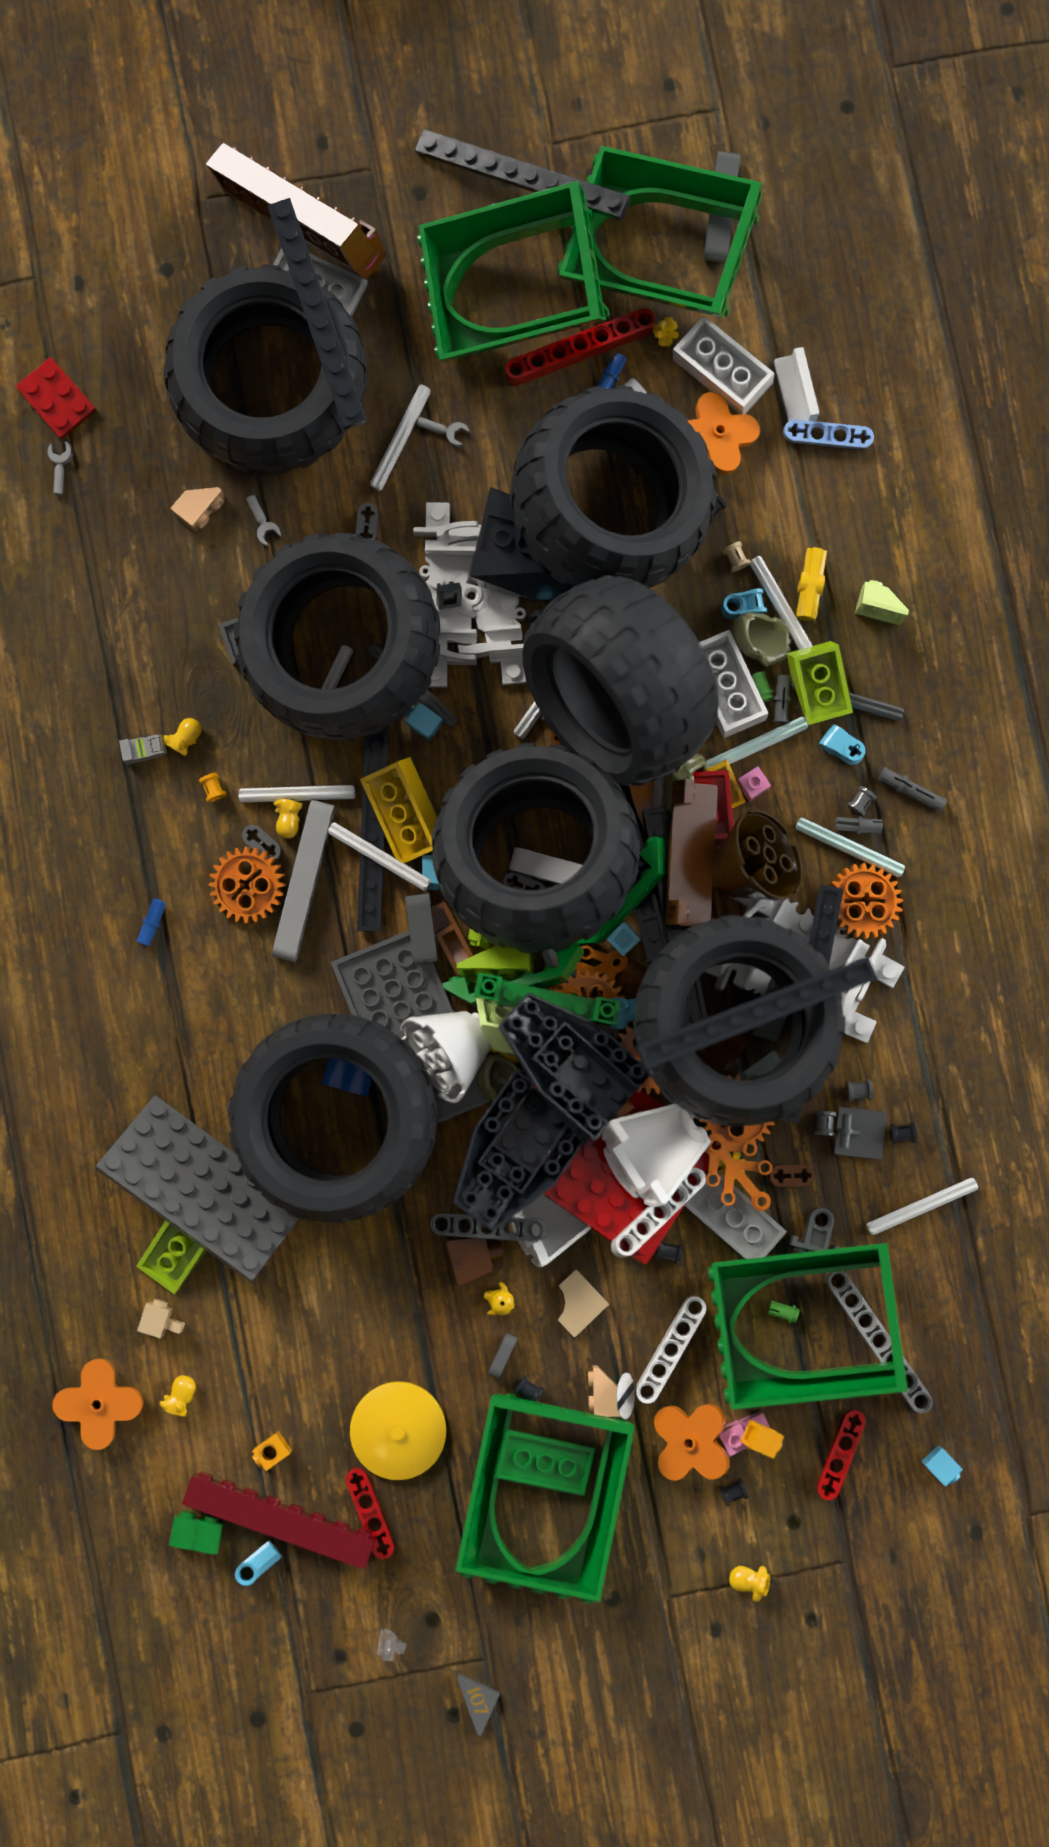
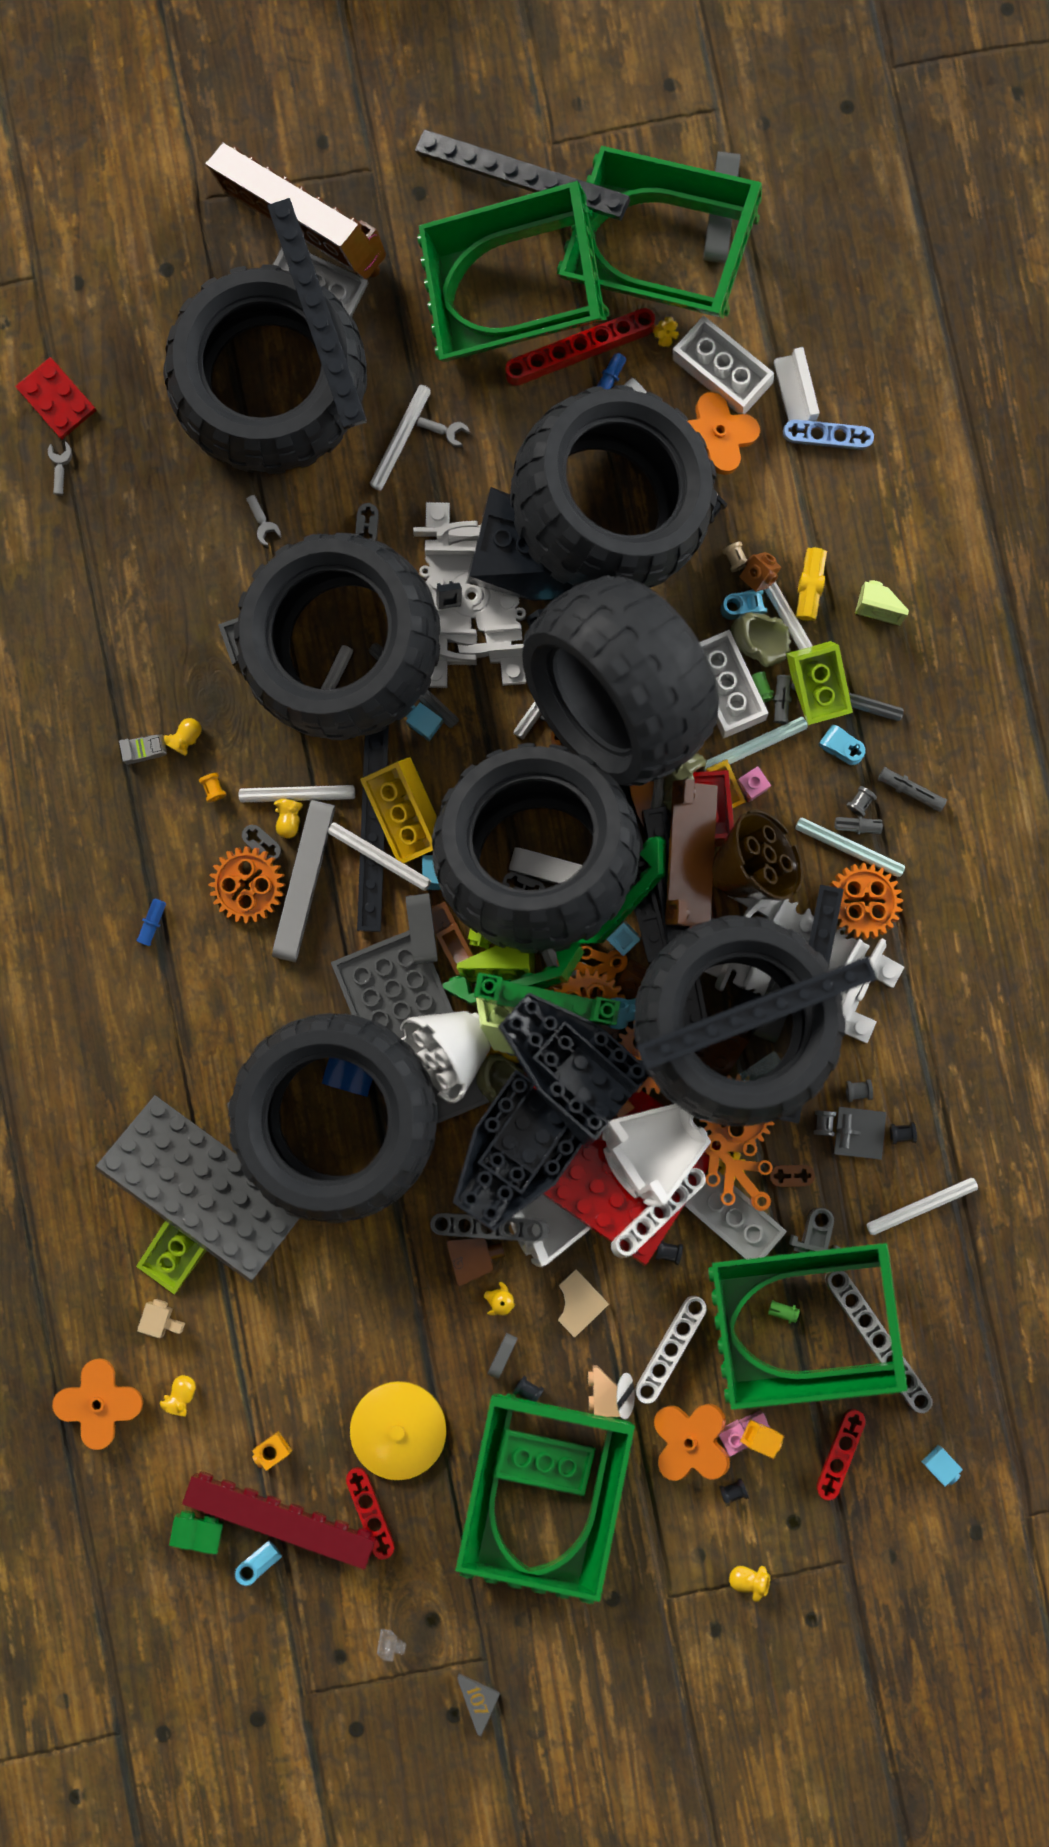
(196, 506): light nougat slope -> none
(760, 571): none -> dark orange brick

